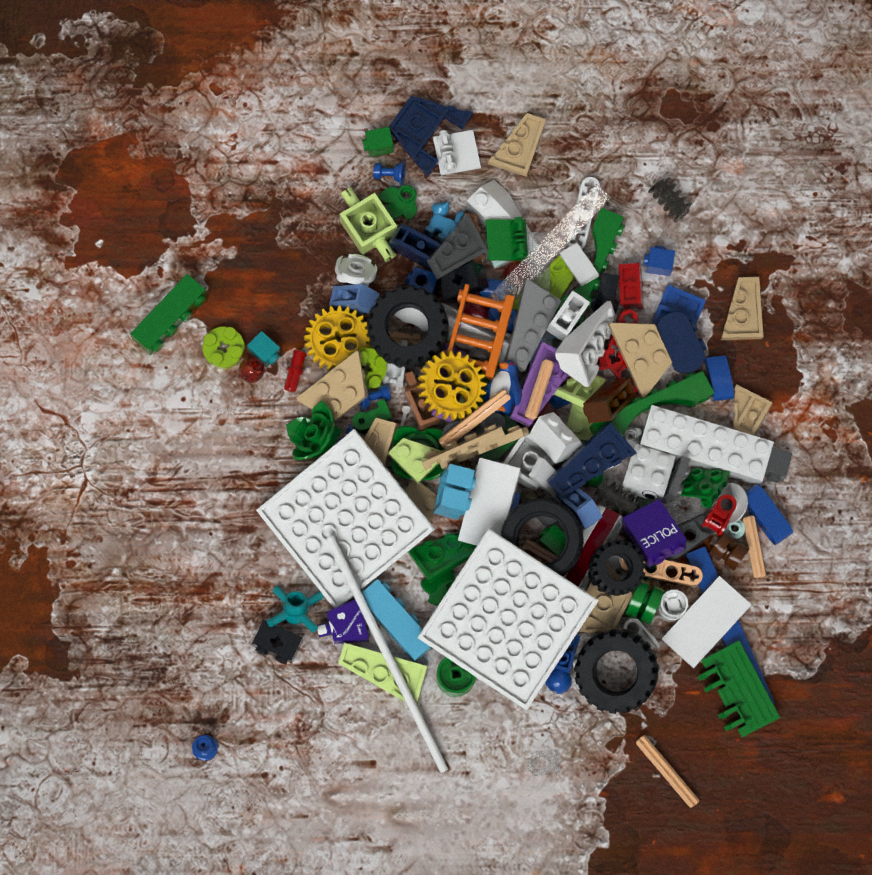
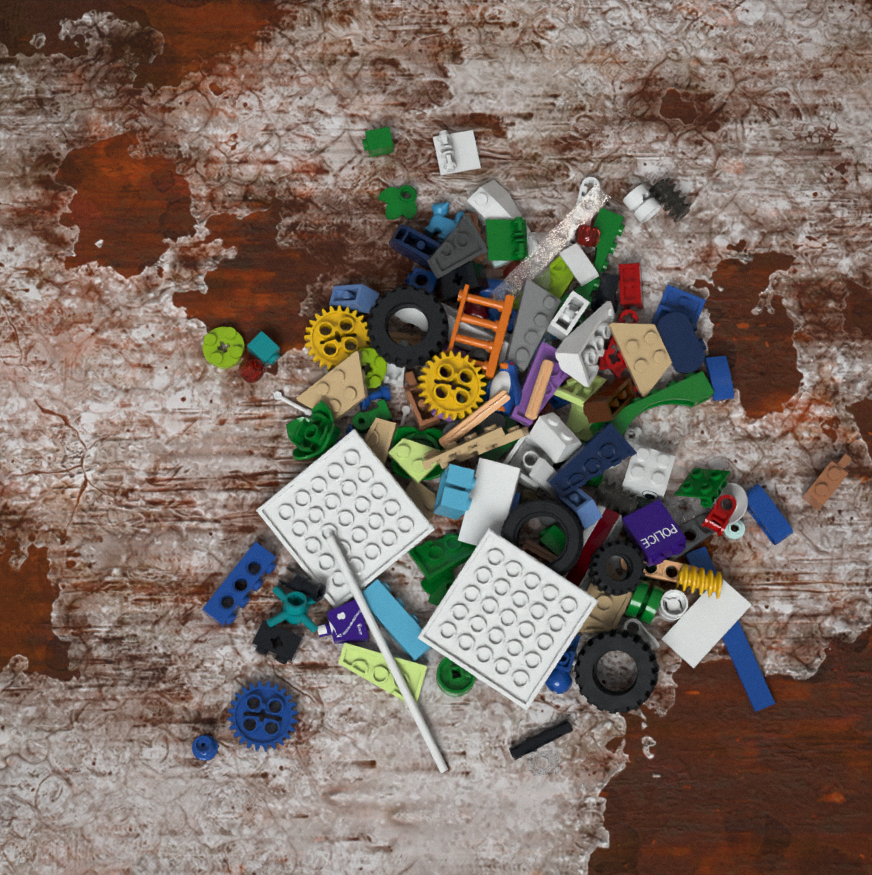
(169, 314): green brick -> none
(255, 555): none -> blue brick
(259, 736): none -> blue gear
(278, 396): none -> white hinge
(295, 371): red axle -> none
(305, 585): none -> black piece
(355, 270): white plate -> none
(374, 213): yellowish green brick -> none
(398, 172): blue piece -> none
(418, 123): dark blue wing -> none
(519, 148): tan wing -> none
(532, 743): none -> black pin
(587, 235): none -> clear red piece
(642, 204): none -> white wheel
(659, 261): blue brick -> none
(667, 771): light nougat axle -> none
(680, 471): dark grey wing -> none
(699, 580): none -> yellow piece
(707, 444): white brick -> none
(734, 555): reddish brown wheel -> none
(741, 687): green hinge -> none
(745, 311): tan wing -> none
(749, 410): tan wing -> none
(754, 547): light nougat axle -> none
(778, 465): dark grey brick -> none
(827, 482): none -> nougat hinge

